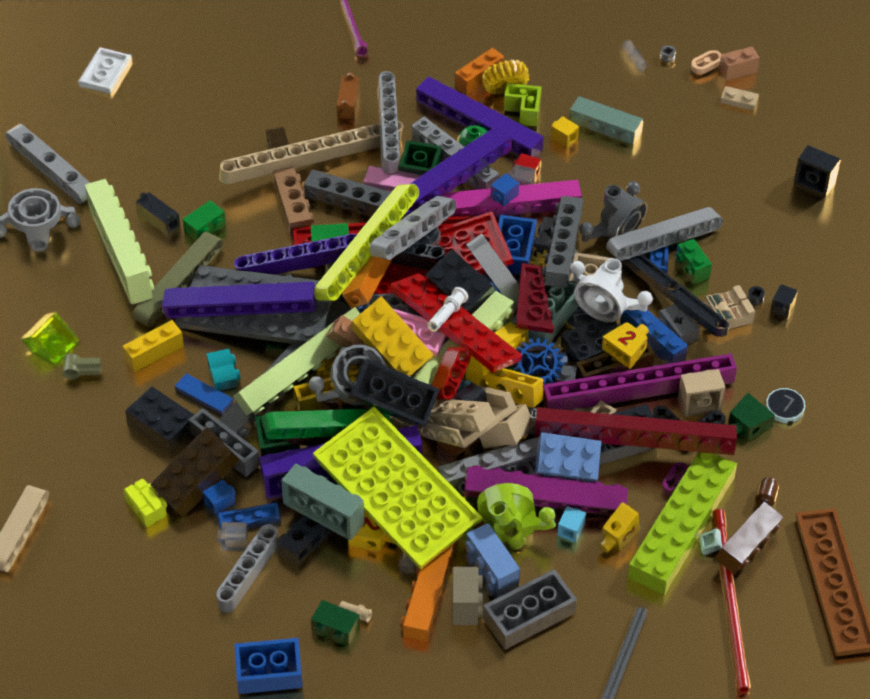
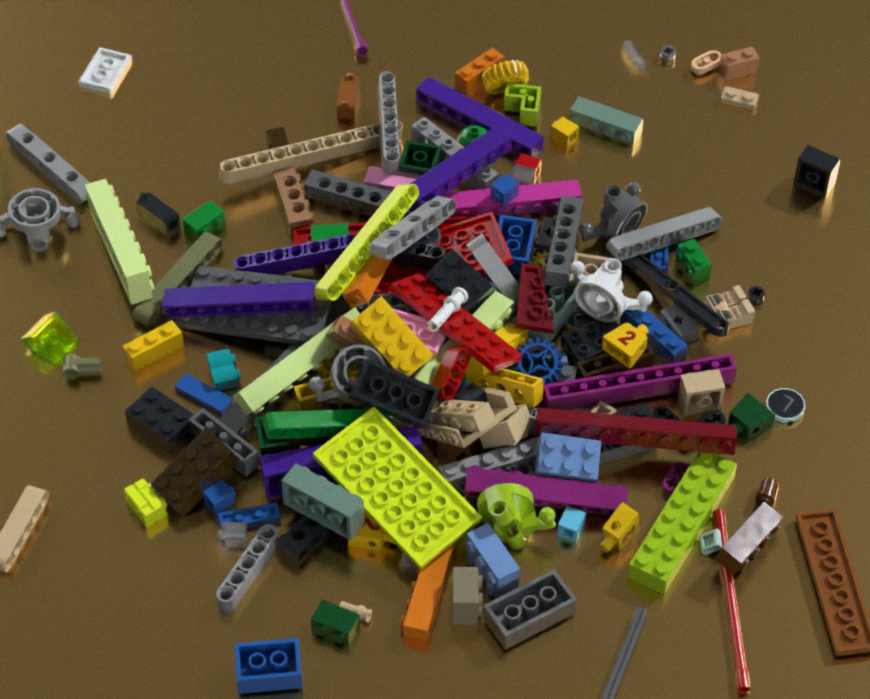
(784, 300): black brick -> none

